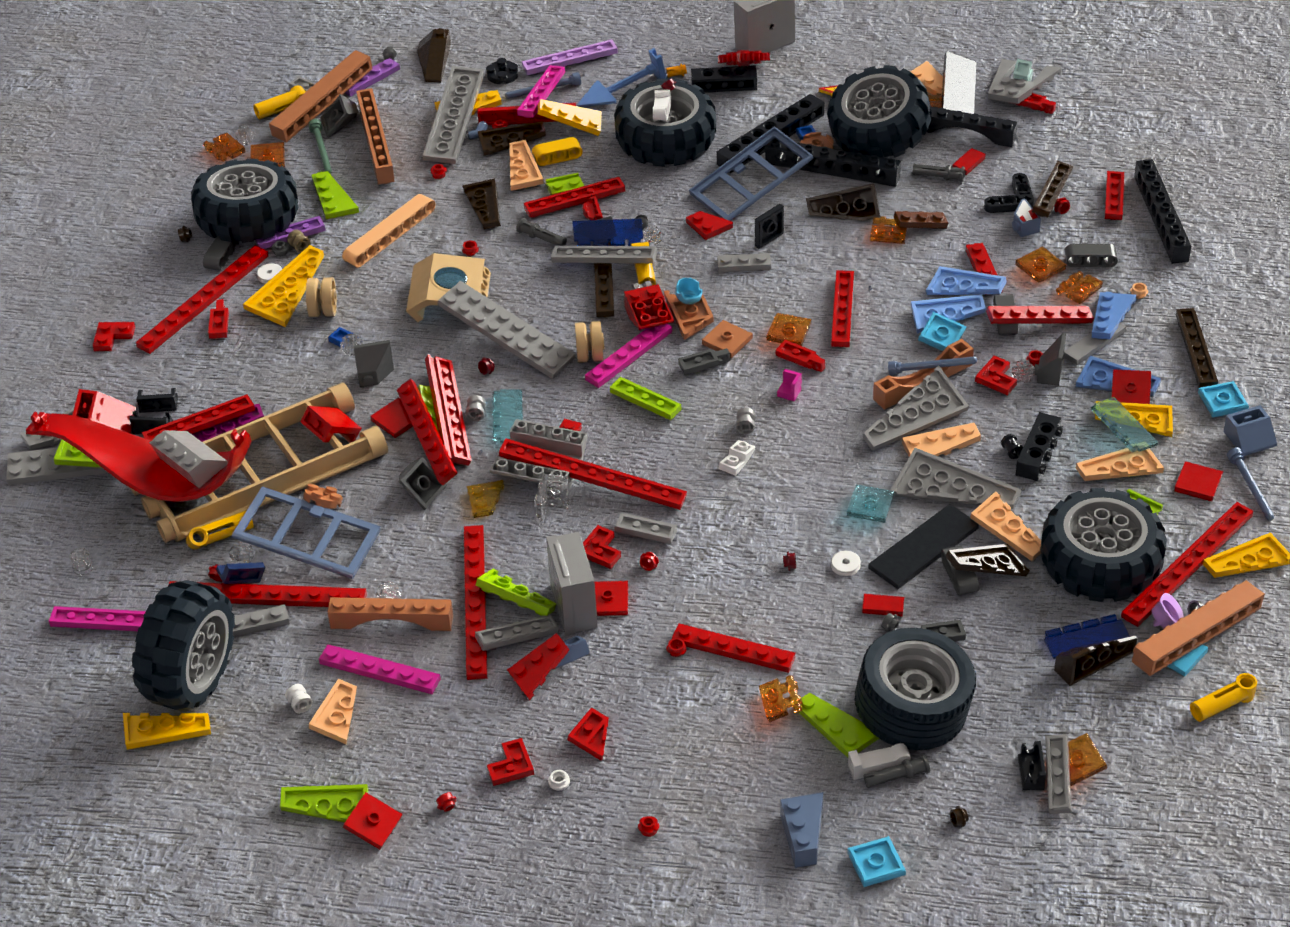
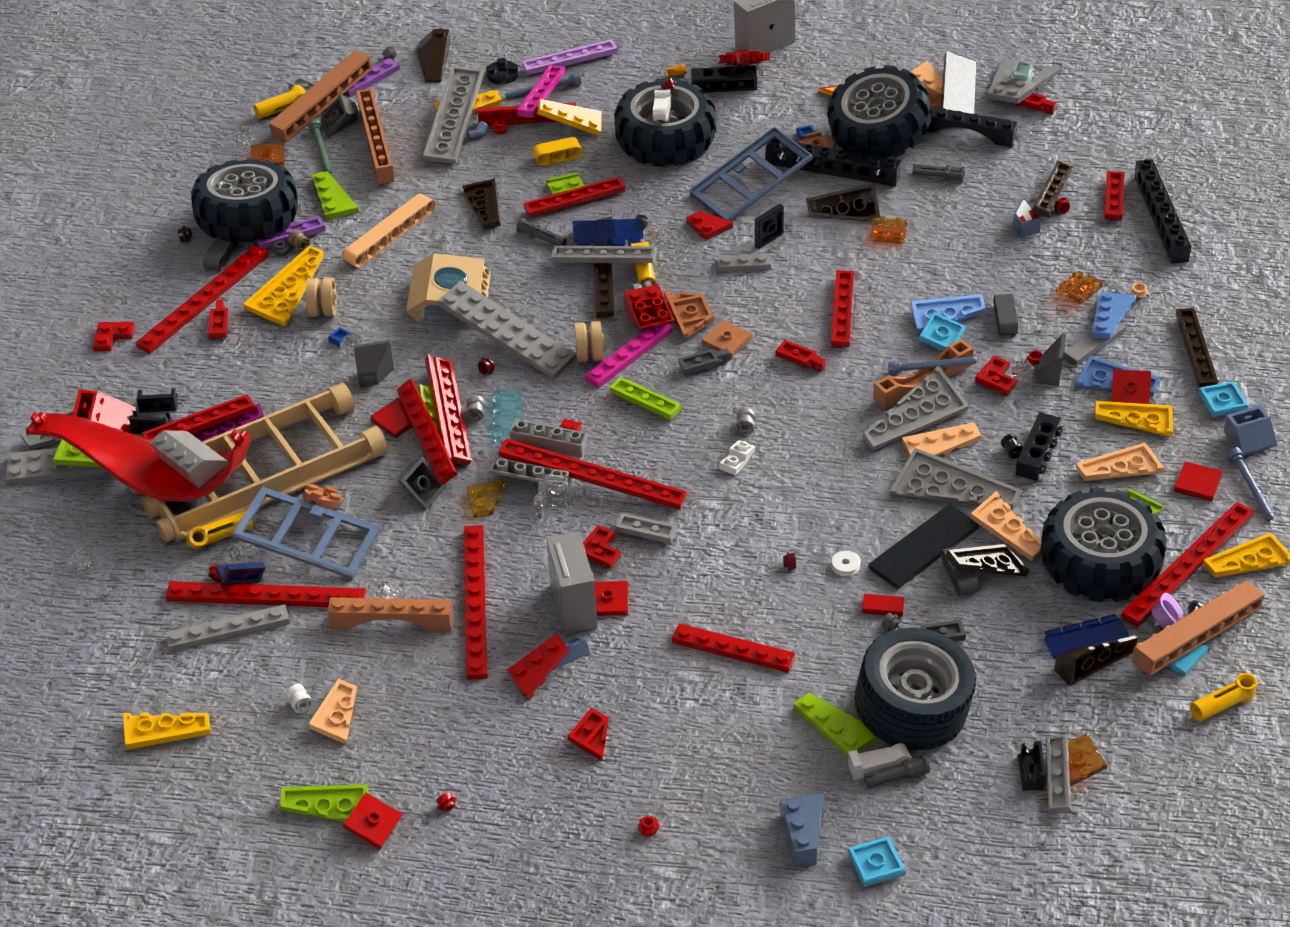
(96, 618): dark pink plate -> none
(183, 645): black wheel -> none
(224, 146): clear orange plate -> none
(267, 272): white piece -> none
(329, 420): red panel -> none
(379, 669): dark pink plate -> none
(438, 171): red plate -> none
(470, 248): red plate -> none
(499, 138): dark brown wing -> none
(503, 586): lime wing -> none
(514, 767): red plate -> none
(516, 632): light grey tile -> none
(523, 167): light nougat wing -> none
(559, 775): white plate -> none
(591, 209): red plate -> none
(600, 95): medium blue piece -> none
(646, 564): red plate -> none
(676, 647): red plate -> none
(688, 291): medium azure hair -> none
(774, 701): clear orange plate -> none
(788, 328): clear orange plate -> none
(790, 386): dark pink panel -> none
(795, 116): black brick -> none
(870, 503): clear light blue plate -> none
(920, 219): reddish brown plate -> none
(958, 816): dark brown plate -> none
(962, 282): light blue wing -> none
(970, 160): red tile -> none
(980, 259): red plate -> none
(997, 203): black beam -> none
(1039, 314): red plate -> none
(1040, 264): clear orange plate -> none
(1091, 255): dark grey beam -> none
(1124, 425): clear light blue windscreen -> none

